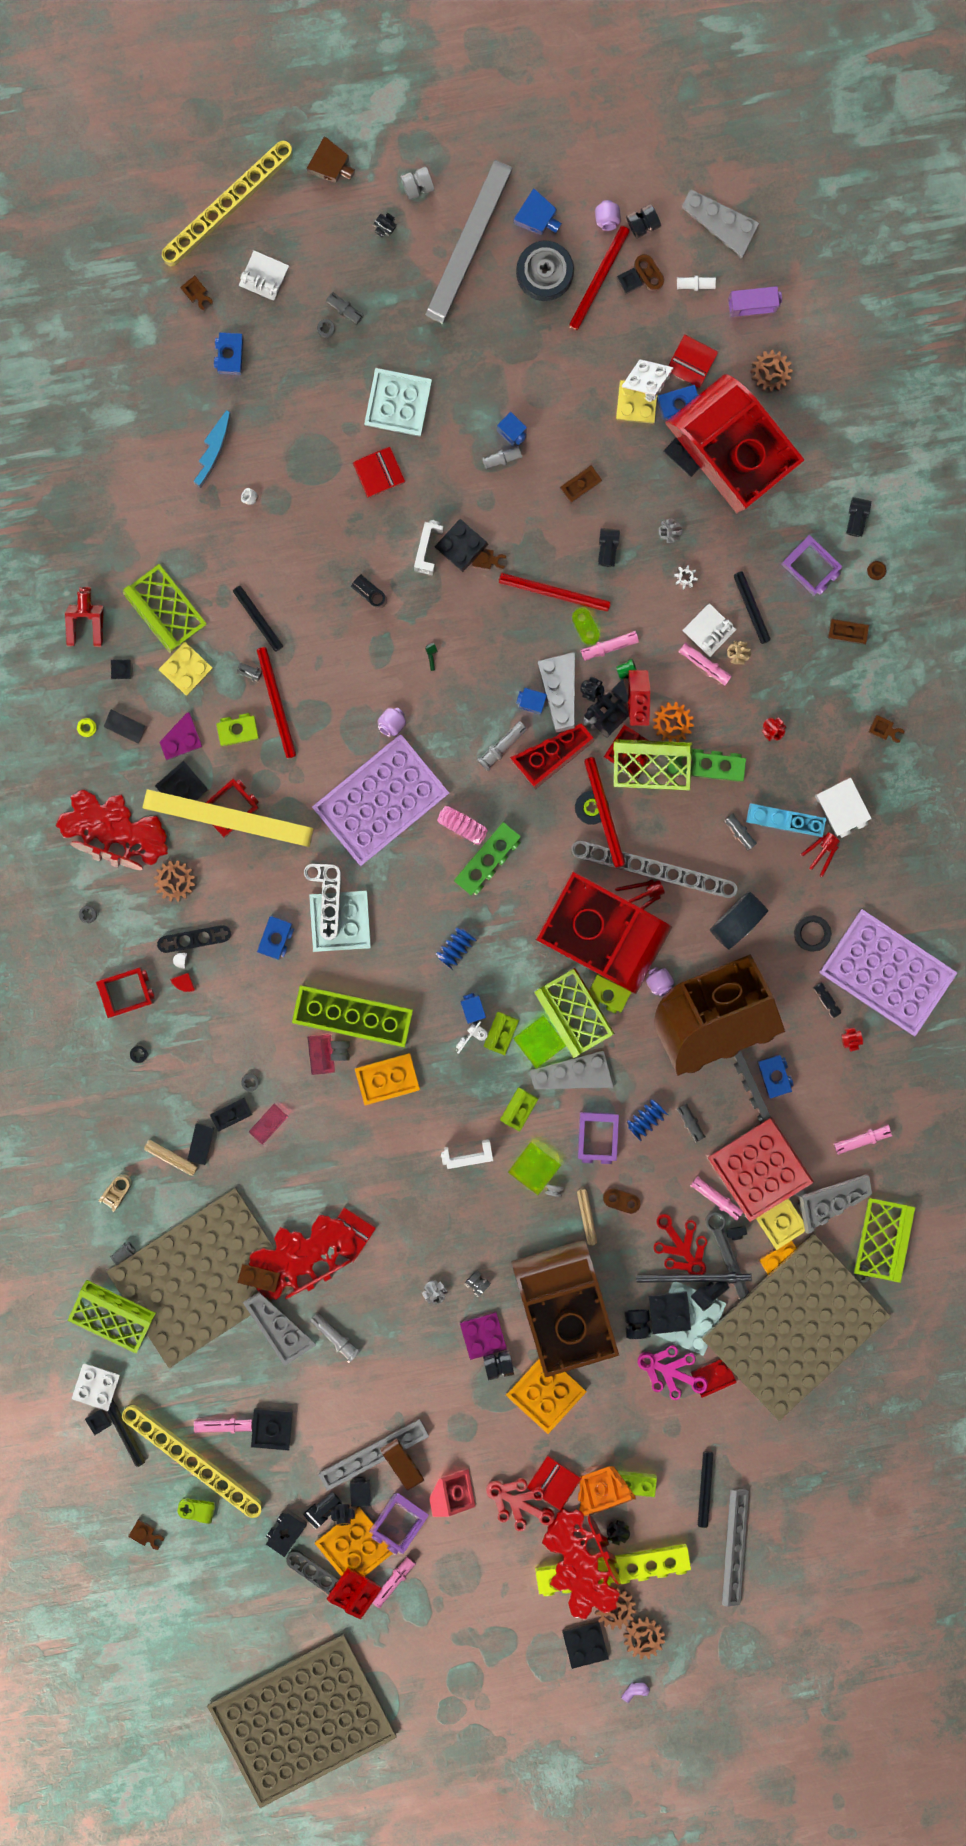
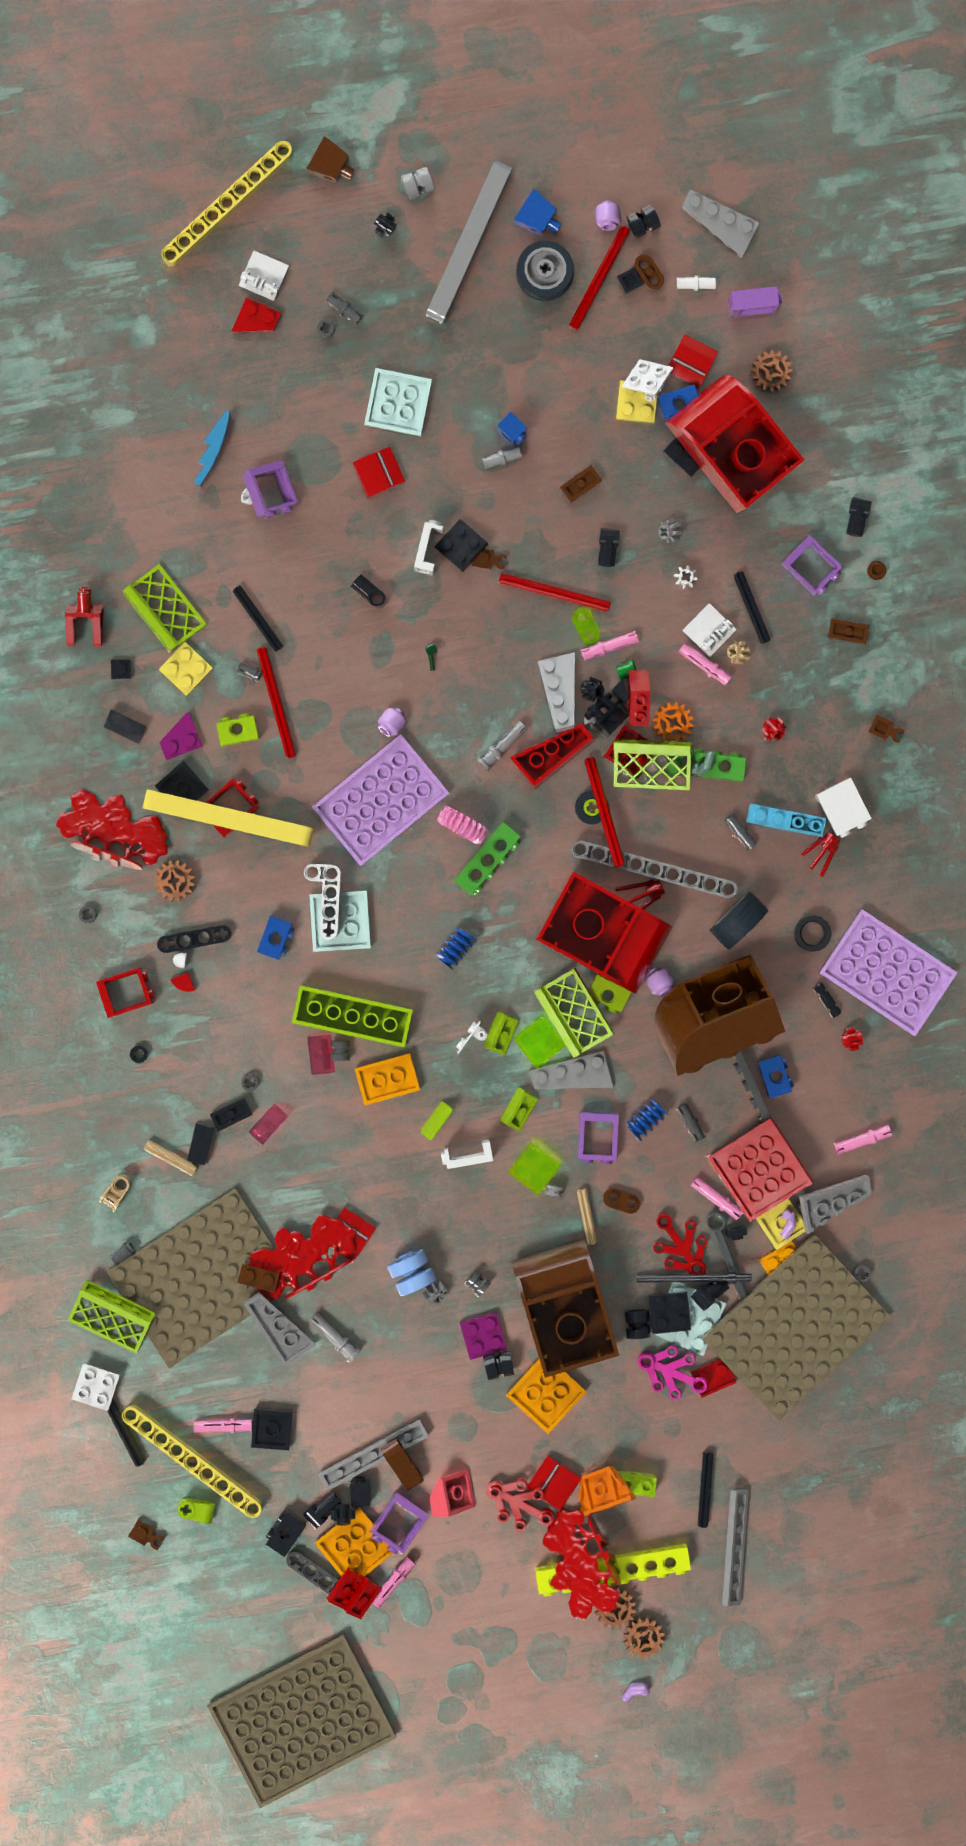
(80, 727): neon yellow plate -> none
(98, 1421): black plate -> none
(195, 291): reddish brown plate -> none
(231, 365): blue brick -> none
(256, 317): none -> red wing
(284, 484): none -> medium lavender window
(409, 1267): none -> light blue wheel
(436, 1120): none -> lime slope
(472, 1008): blue brick -> none
(531, 701): blue brick -> none
(585, 1644): black plate -> none
(618, 1532): black gear -> none
(706, 766): none -> sand green arm
(790, 1216): none -> lavender arm
(901, 1240): lime fence -> none

